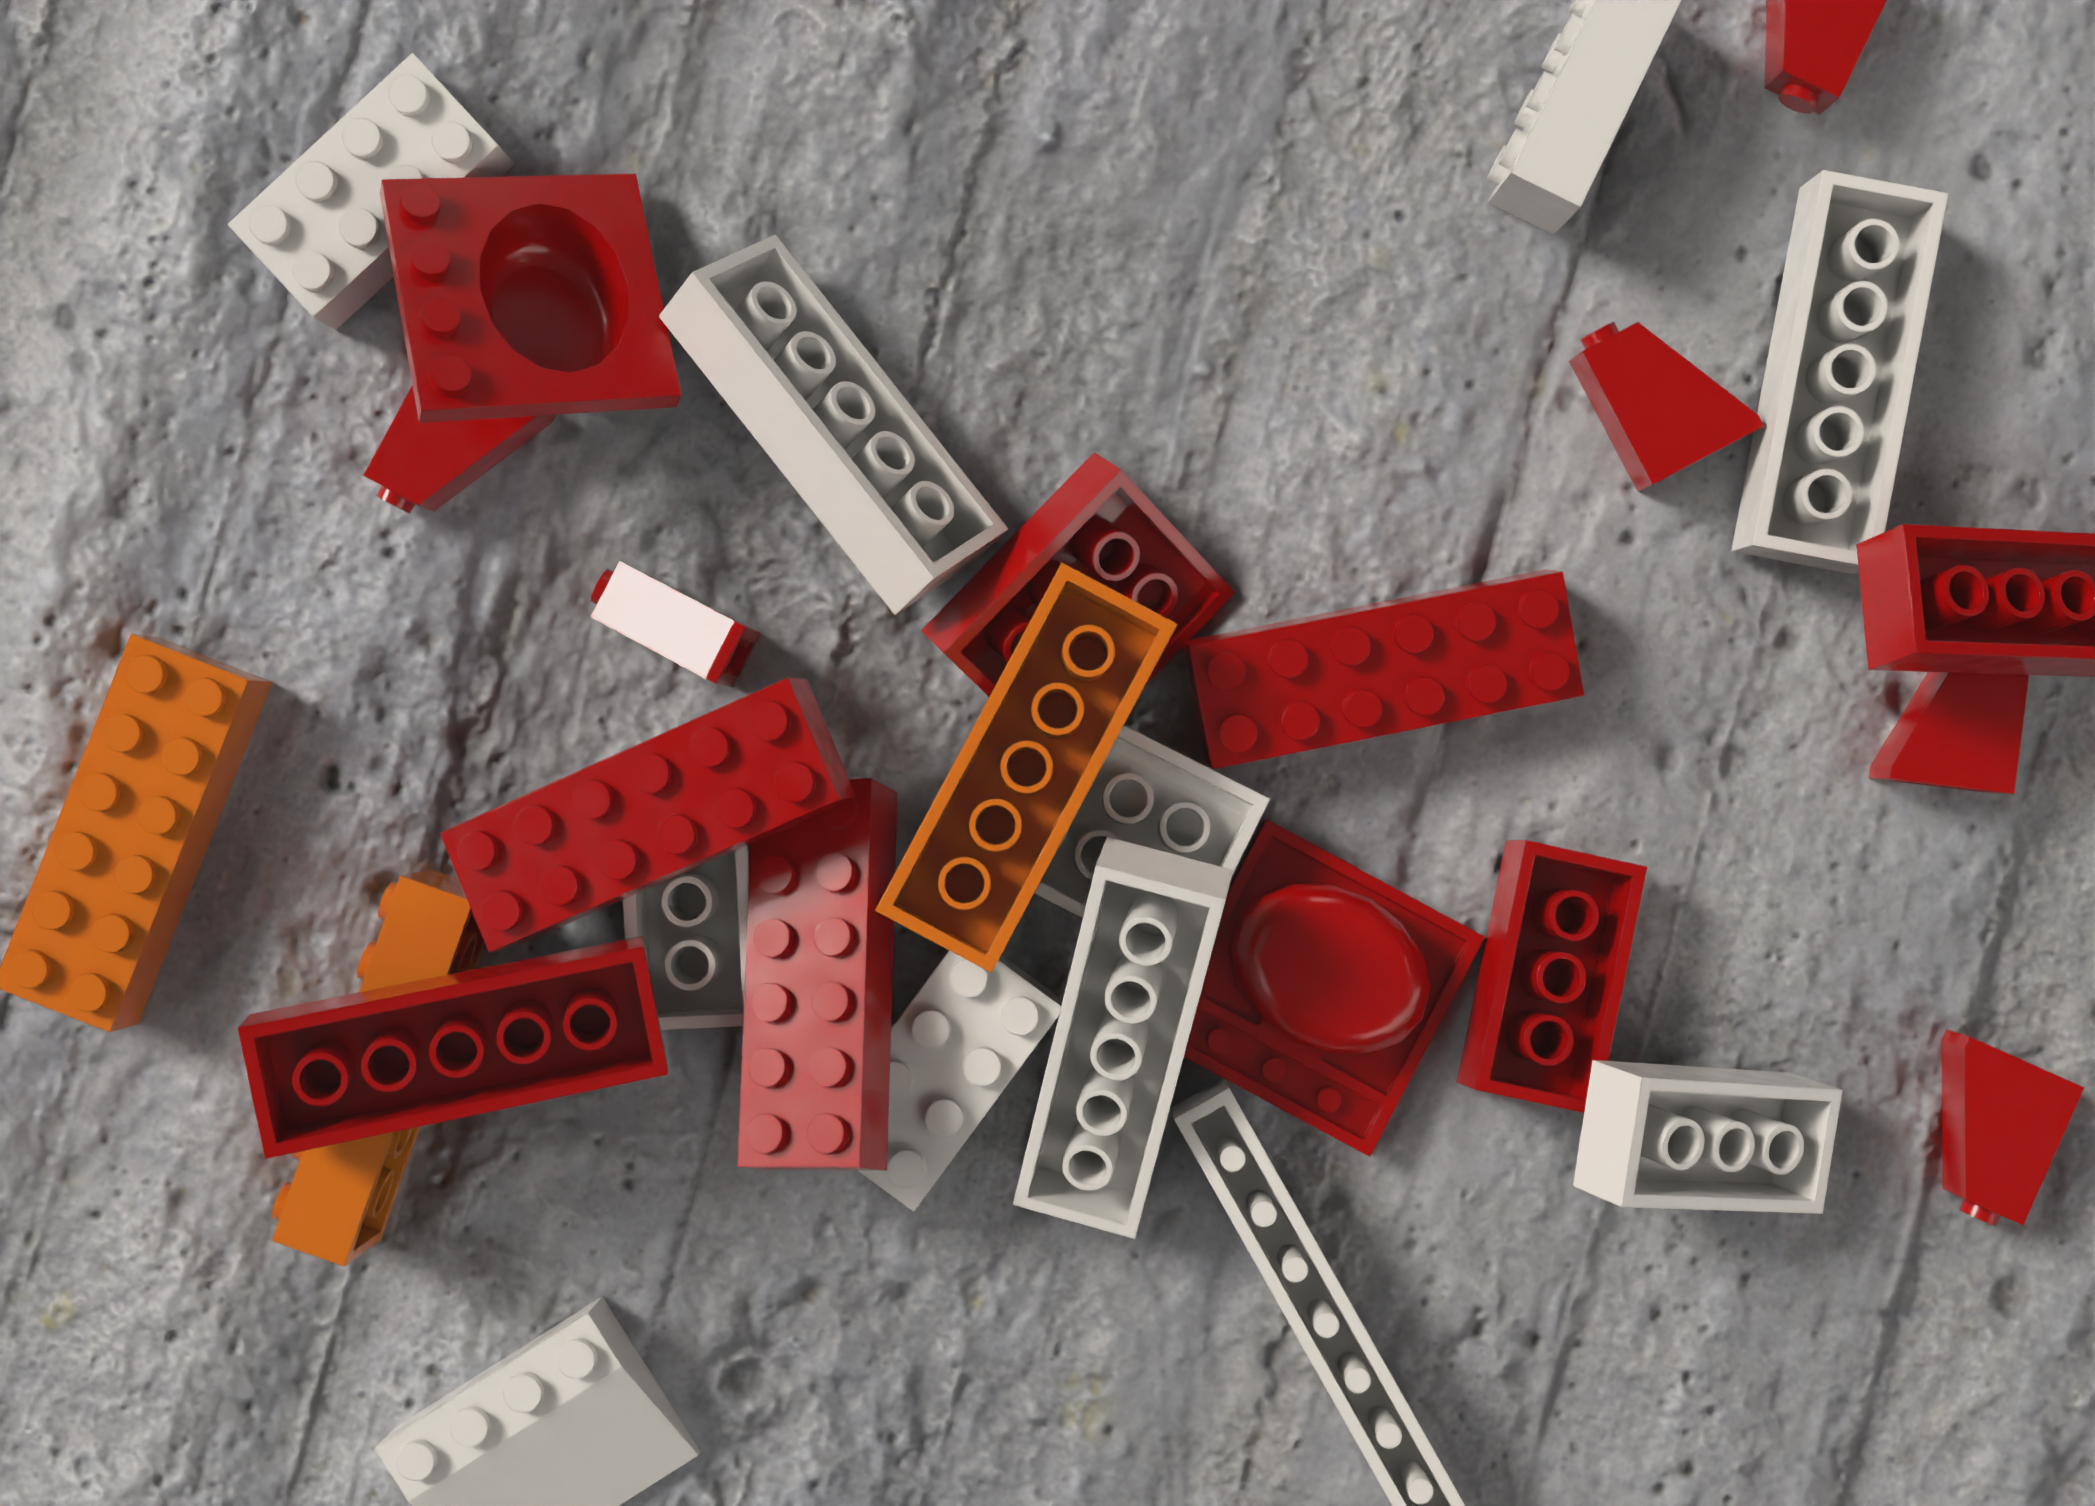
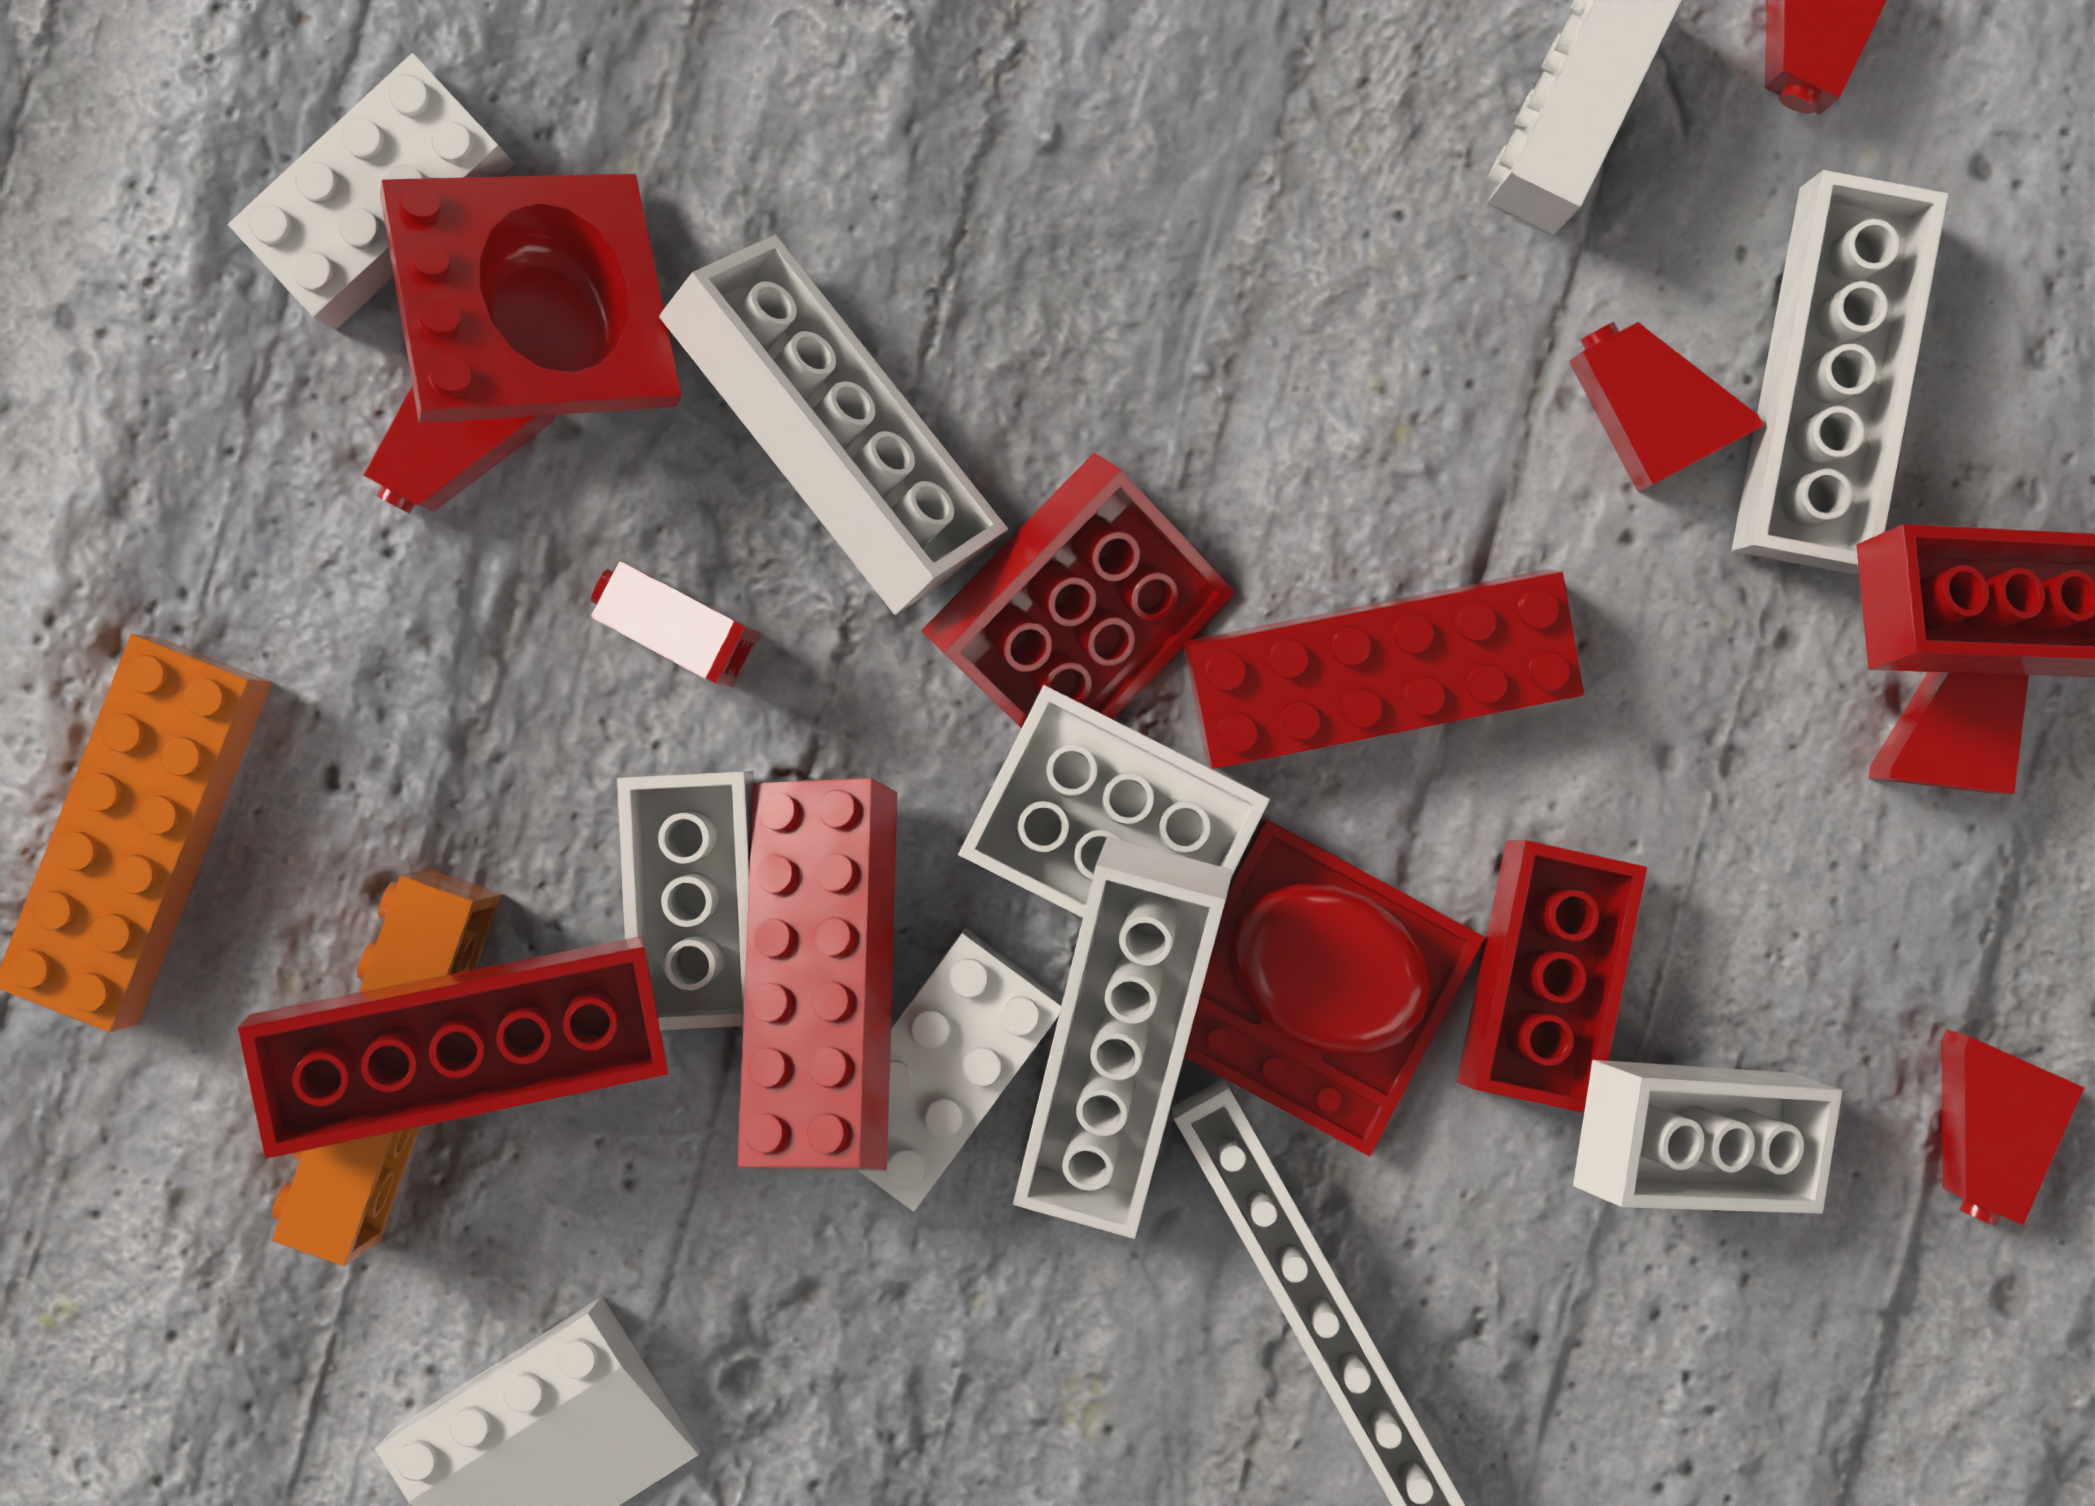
(648, 814): red brick -> none
(1026, 767): orange brick -> none

